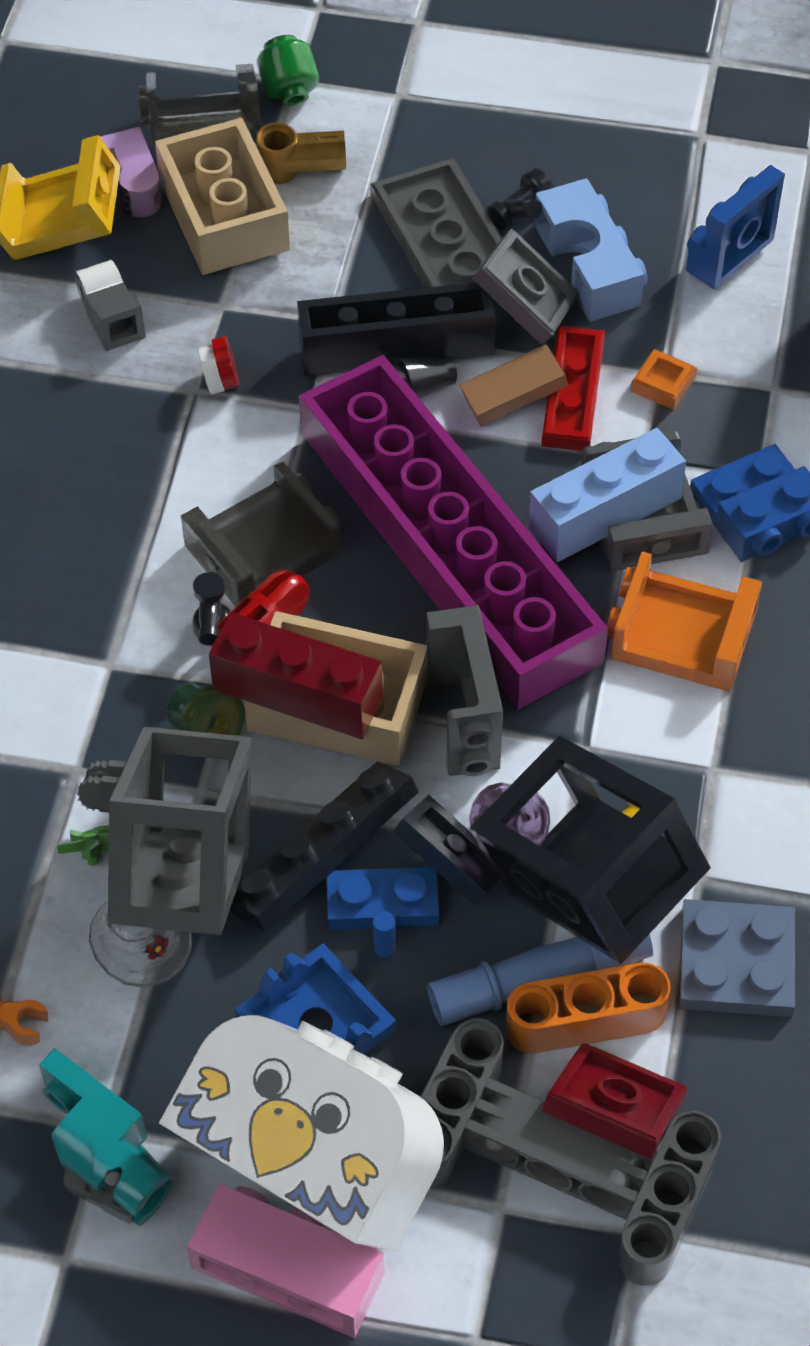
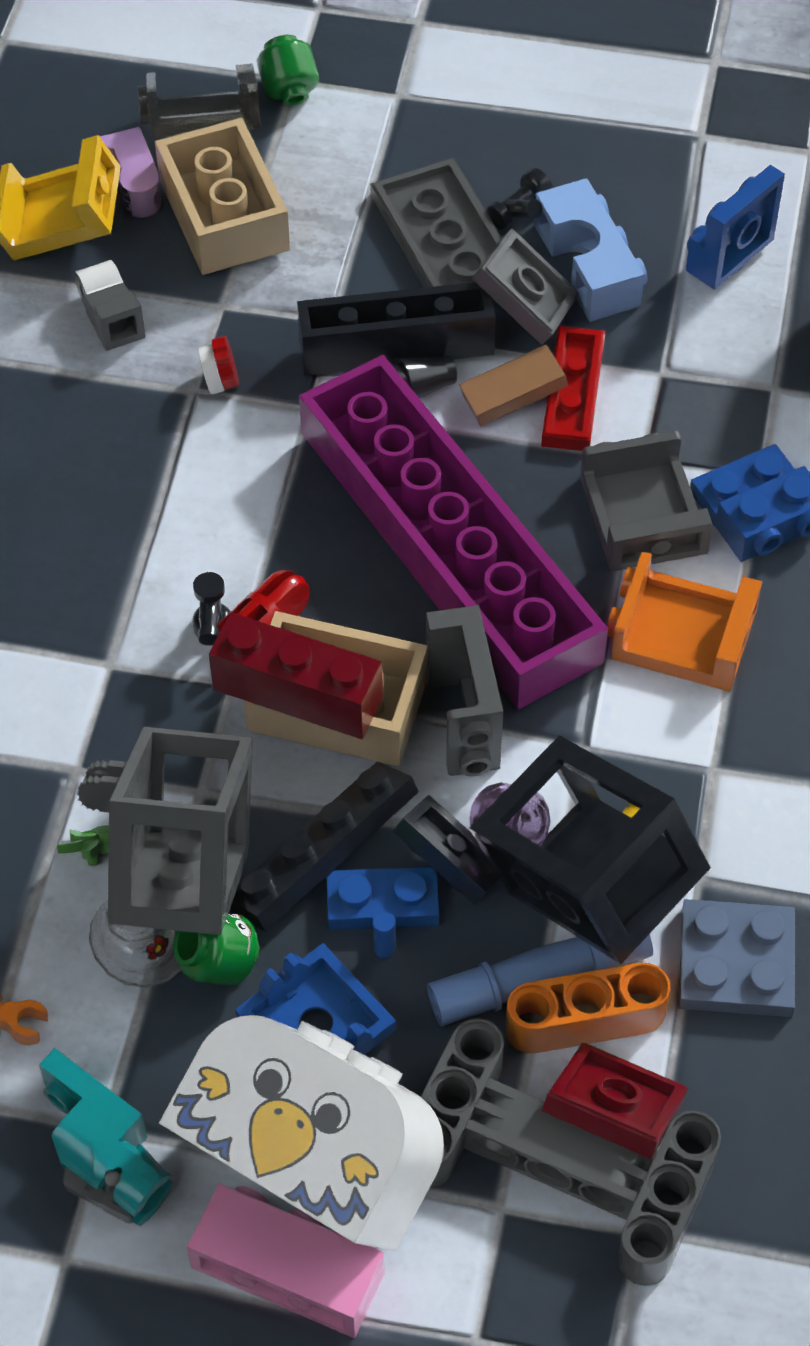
(201, 706): clear green piece -> none
(219, 958): none -> green head
(264, 534): clear smoke panel -> none
(292, 152): pearl gold piece -> none
(606, 492): light blue brick -> none
(663, 379): orange tile -> none

